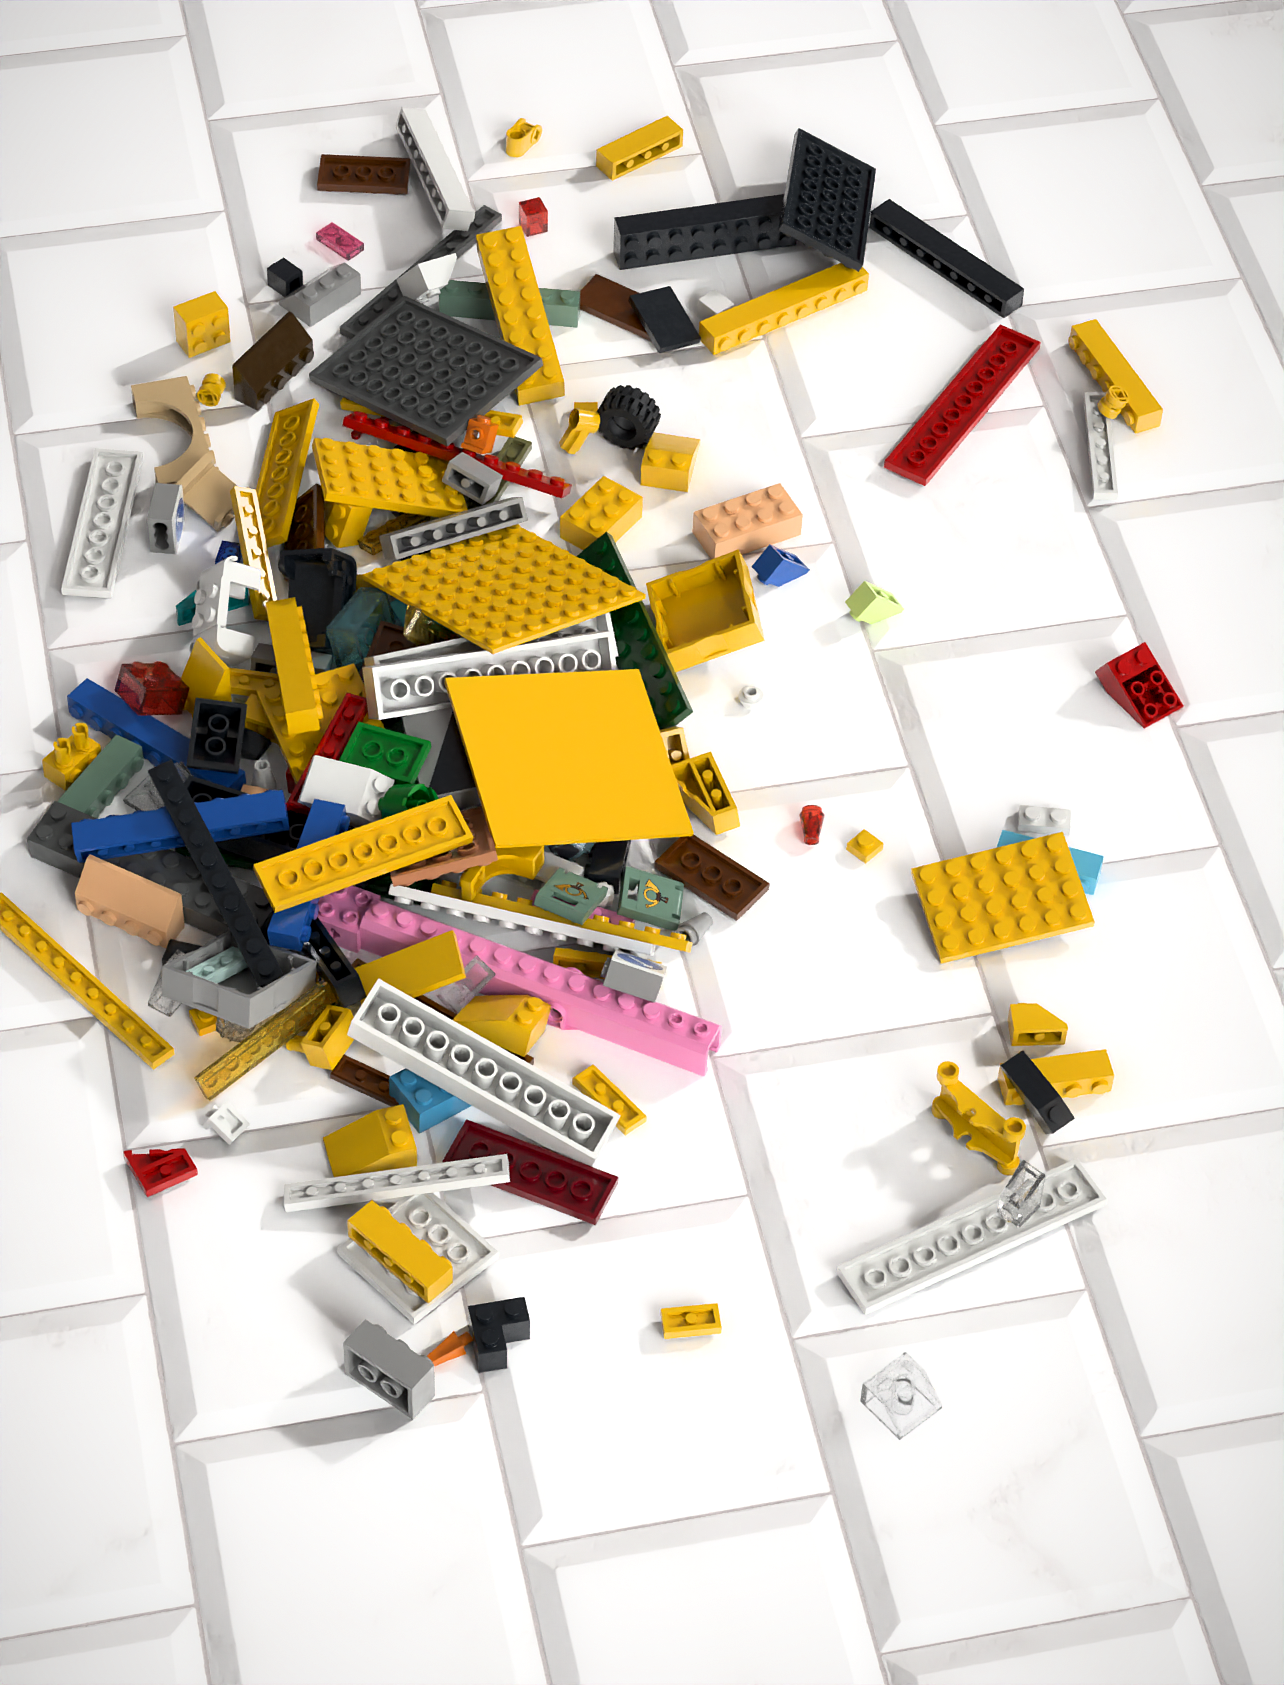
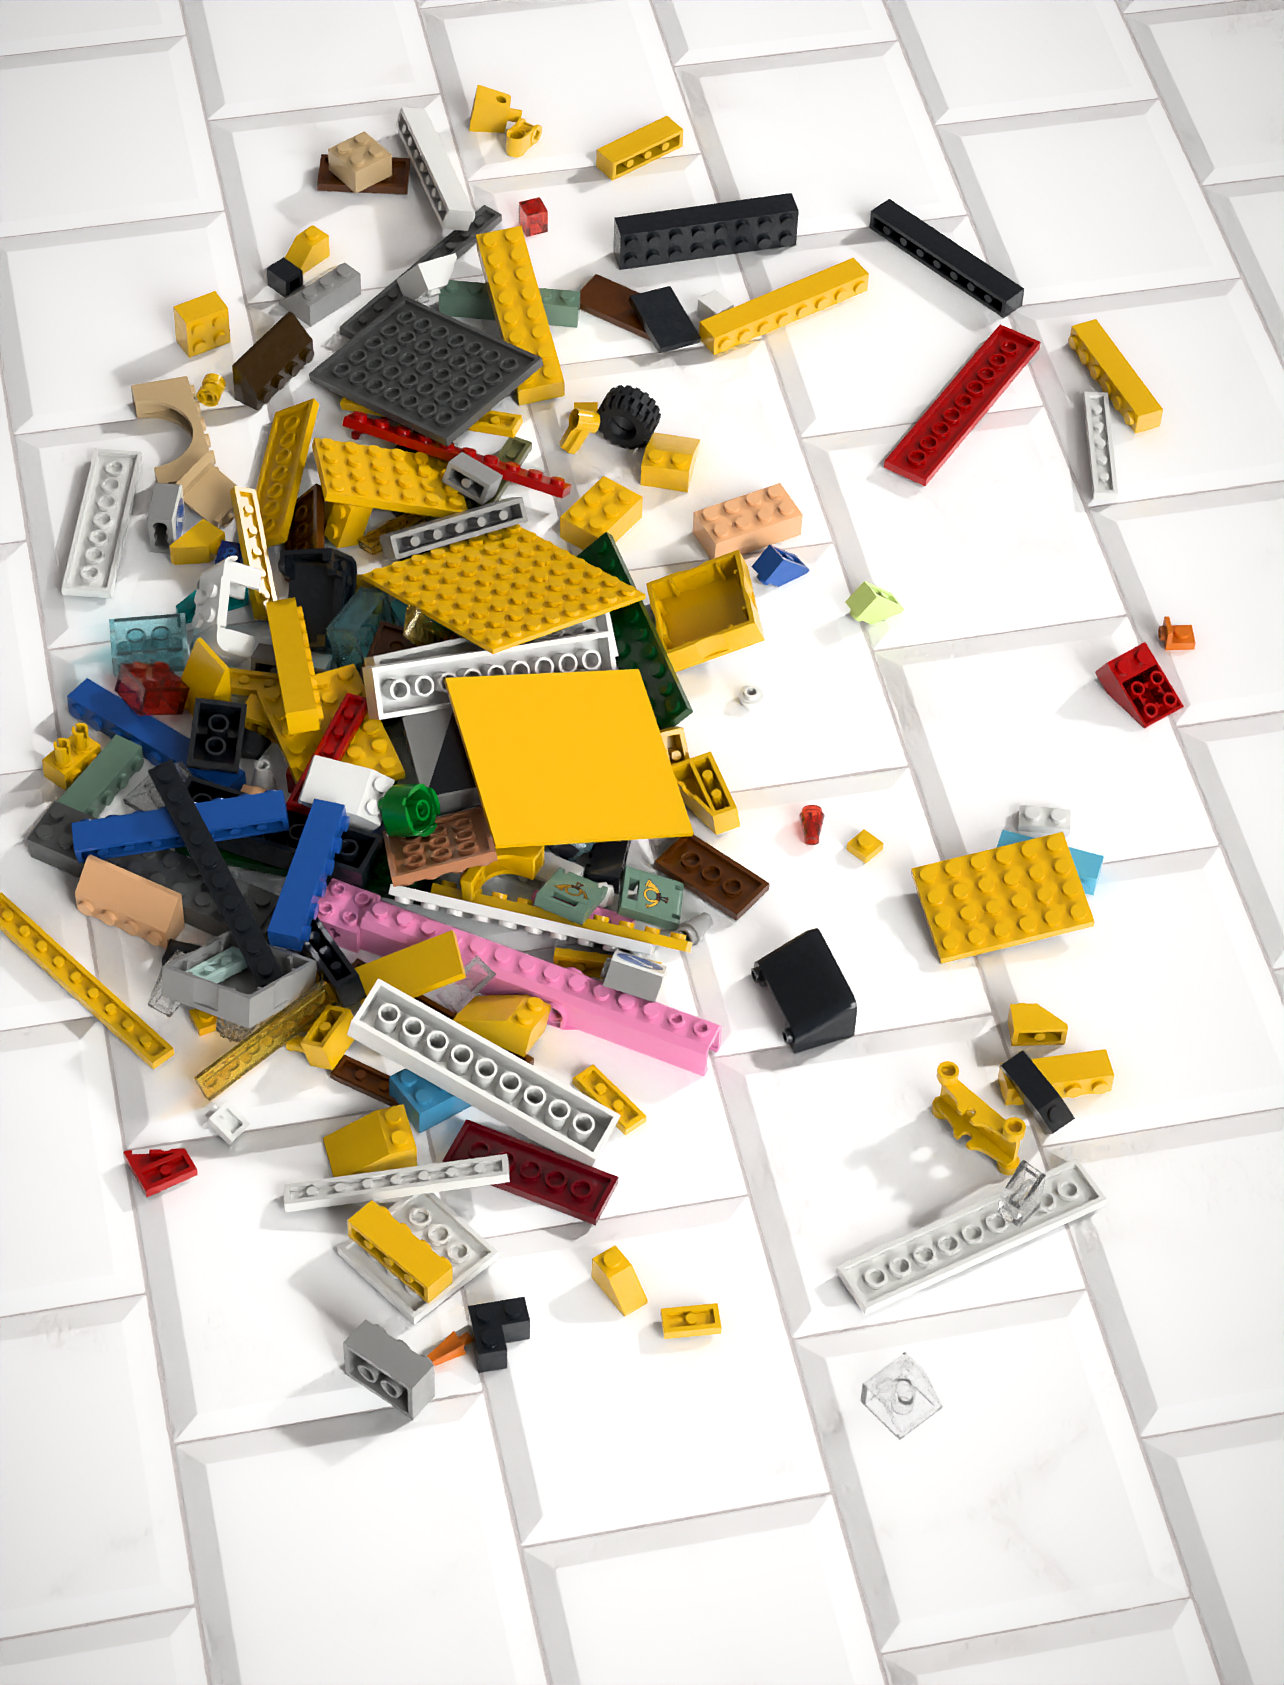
(149, 640): none -> clear light blue brick
(197, 545): none -> yellow slope
(309, 248): none -> yellow slope
(340, 241): clear pink plate -> none
(360, 162): none -> tan brick
(362, 853): yellow plate -> none
(387, 752): green plate -> none
(487, 435): orange brick -> none
(492, 111): none -> yellow torso
(618, 1280): none -> yellow slope
(808, 991): none -> black windscreen
(827, 200): black plate -> none
(1111, 404): yellow wheel -> none
(1176, 636): none -> orange bracket

